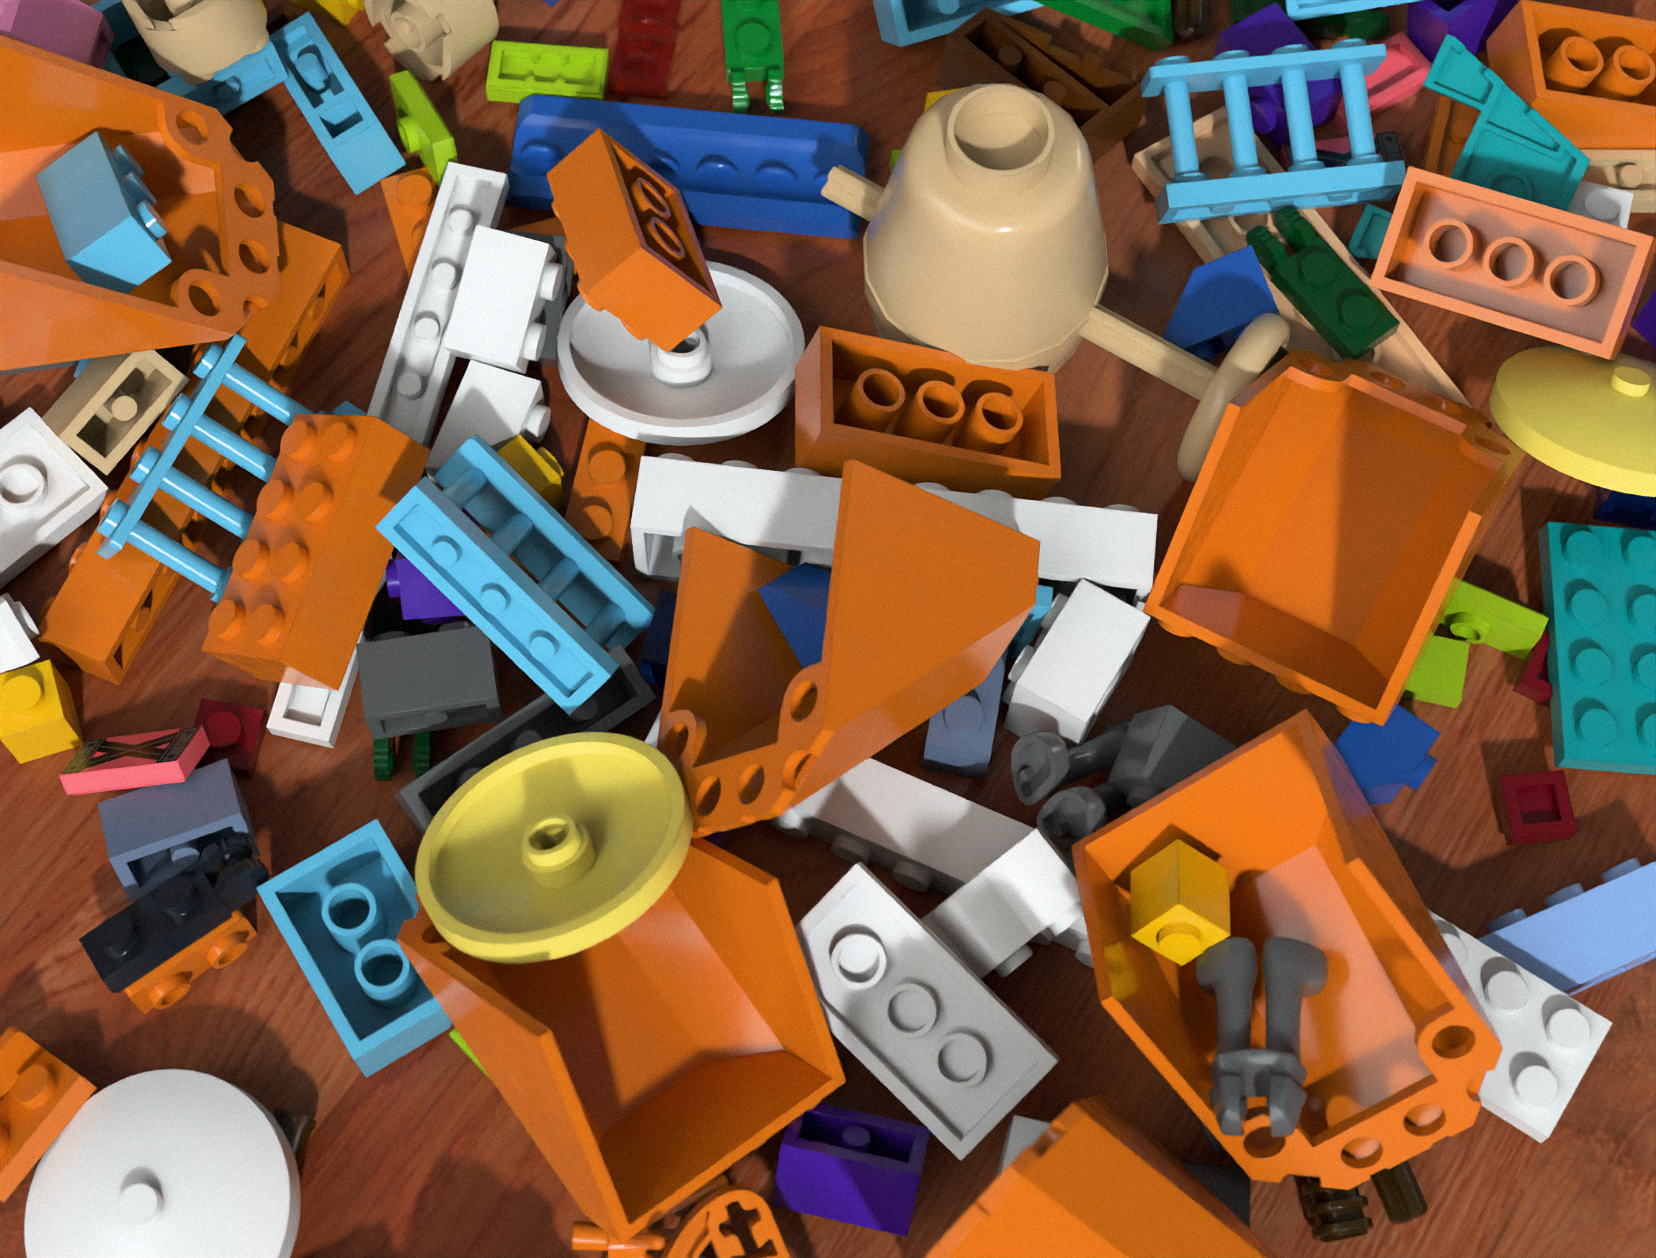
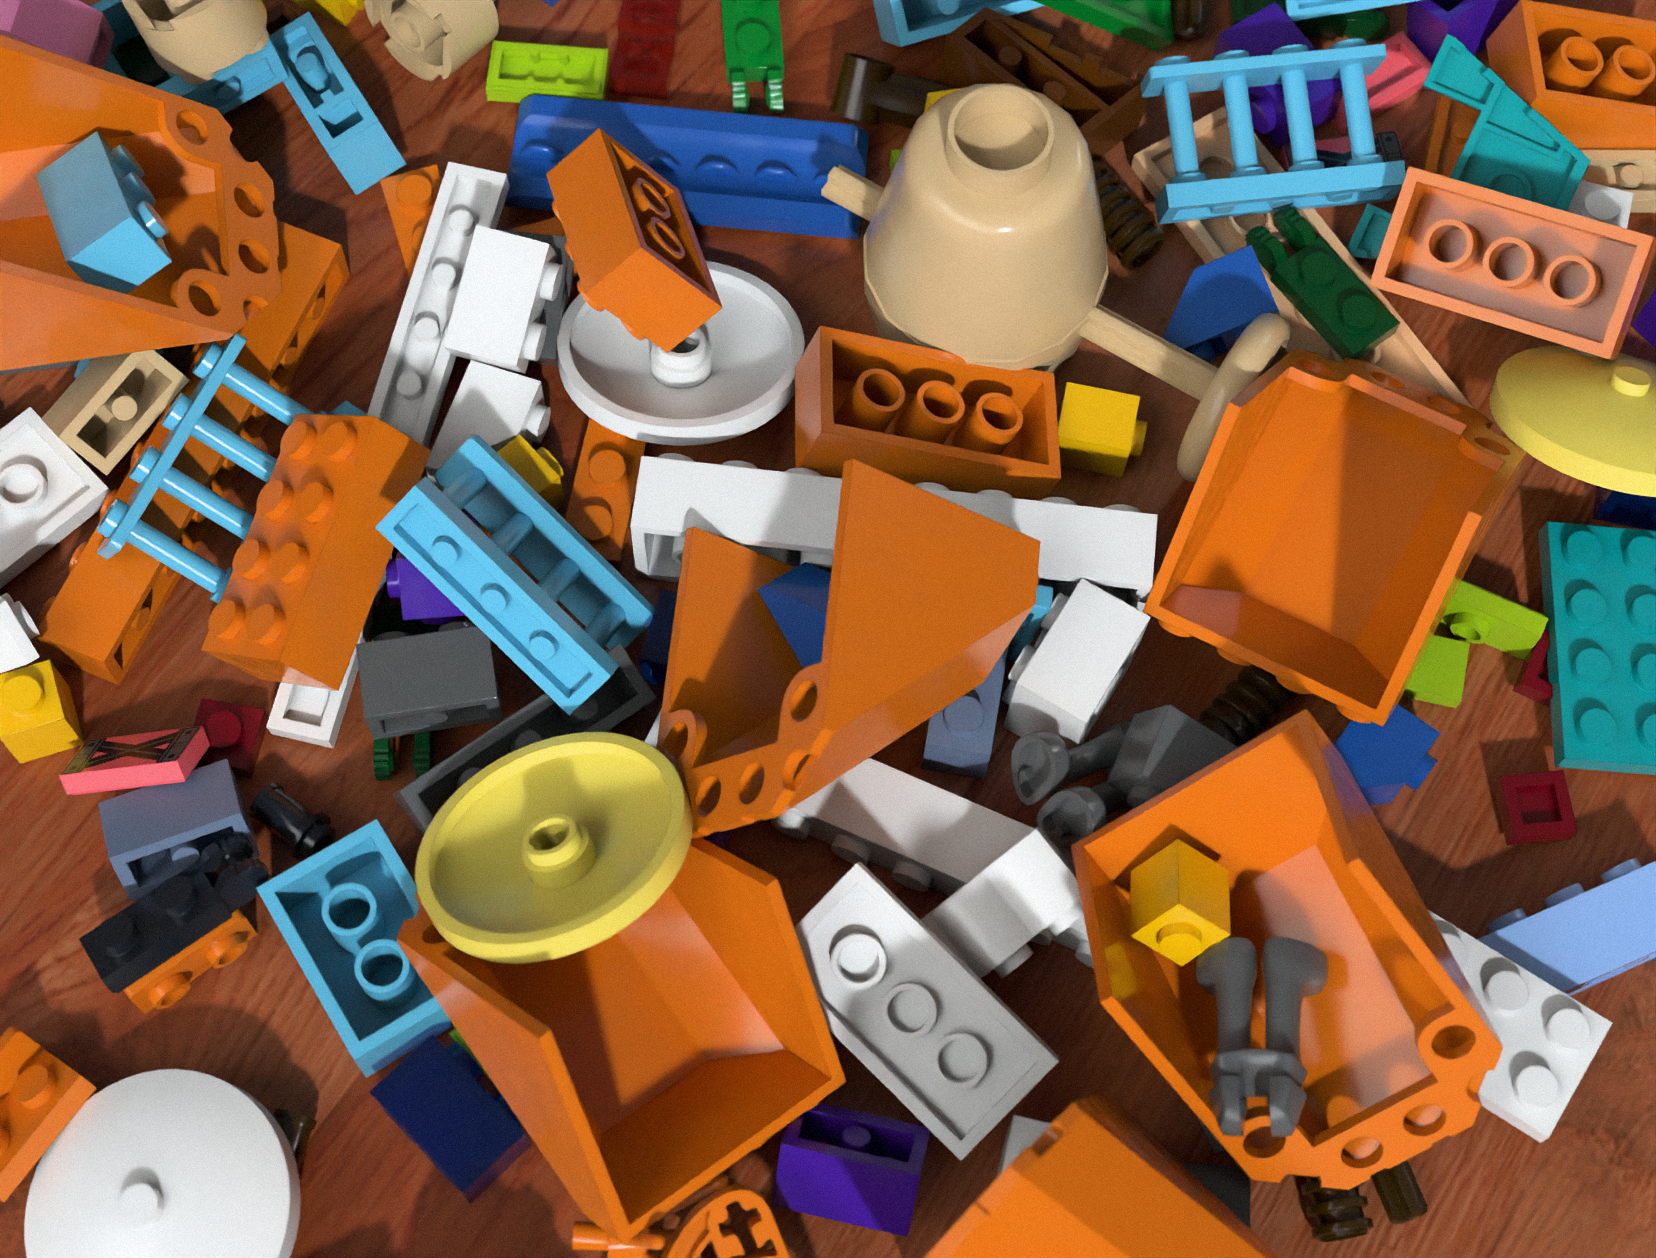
(292, 821): none -> black pin
(421, 125): lime plate -> none
(452, 1116): none -> clear blue brick
(876, 92): none -> dark brown piece
(1099, 429): none -> yellow brick
(1124, 225): none -> dark brown piece
(1246, 706): none -> dark brown piece

